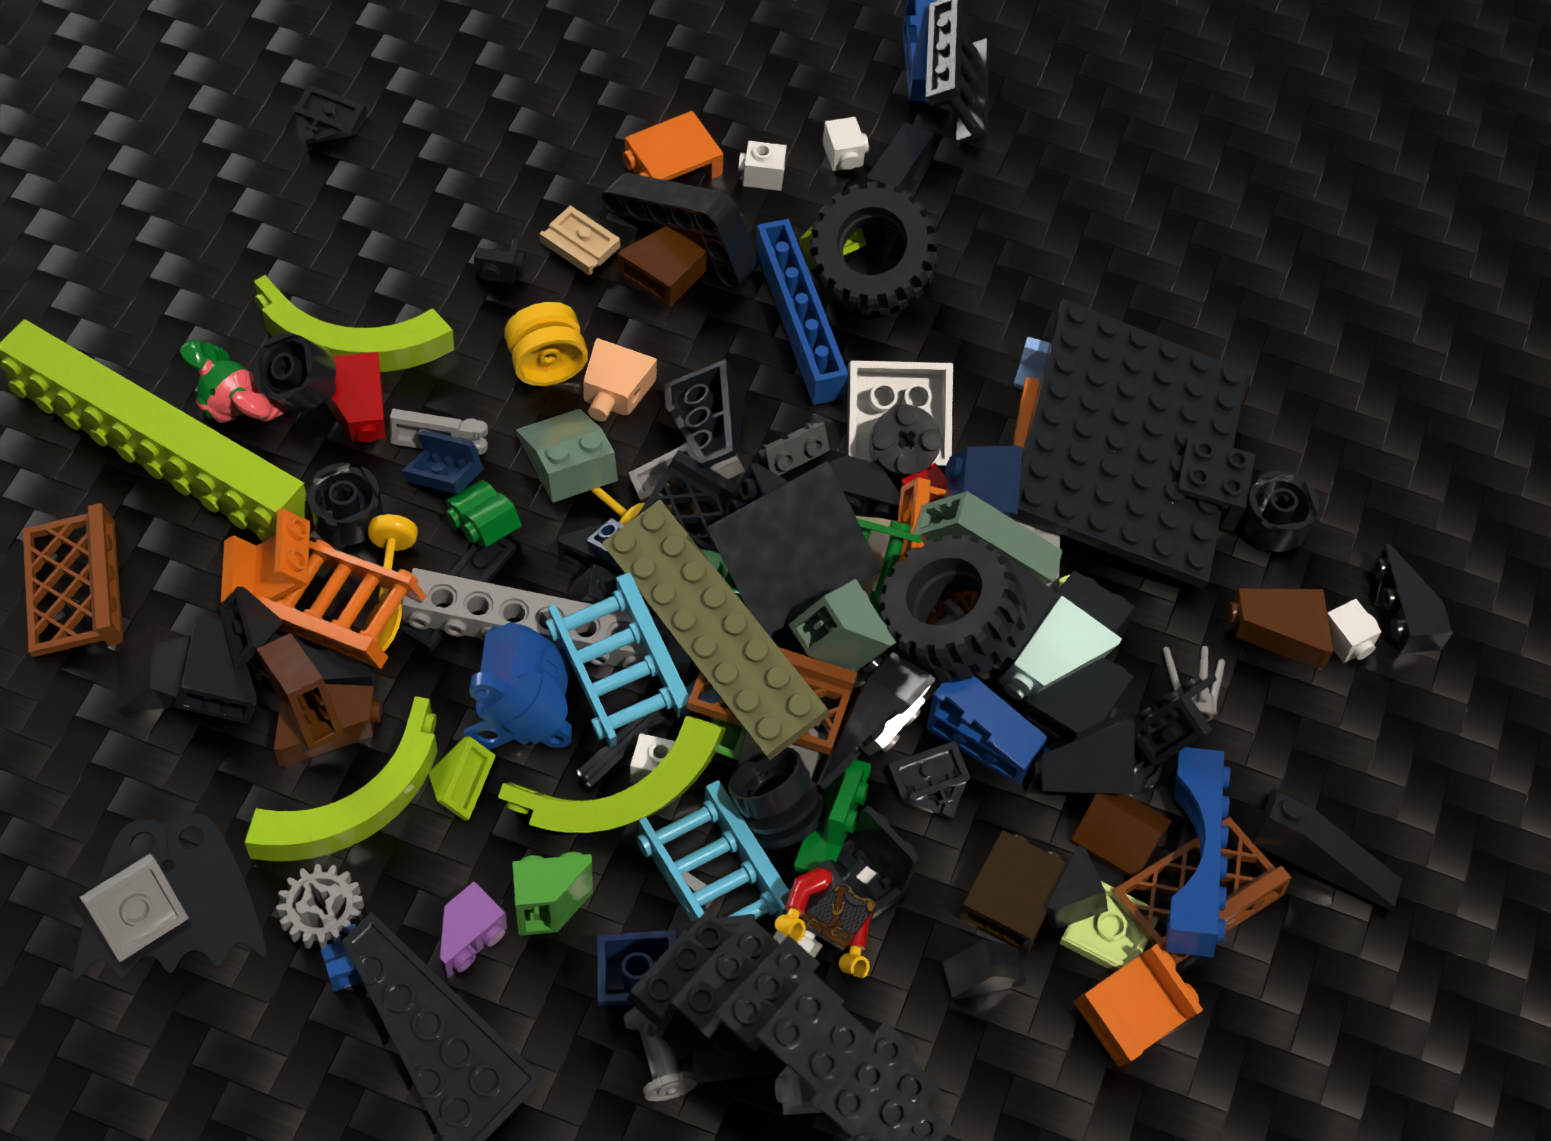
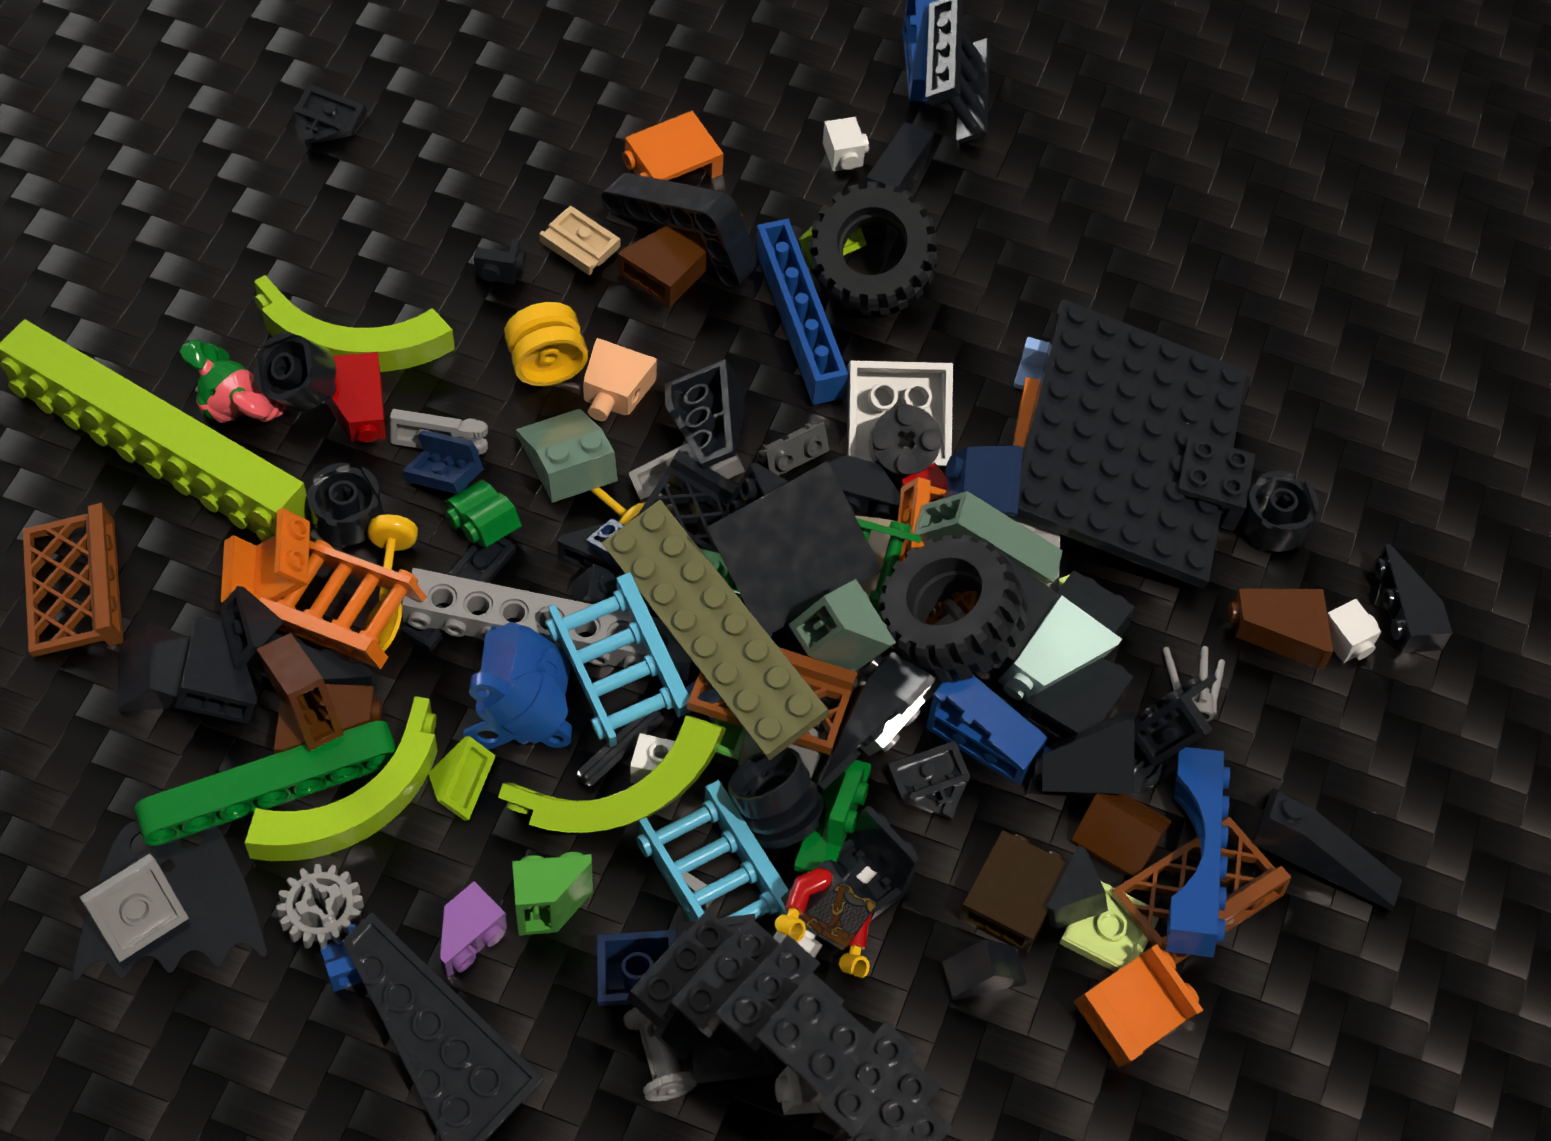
(263, 784): none -> green beam
(763, 165): white brick -> none

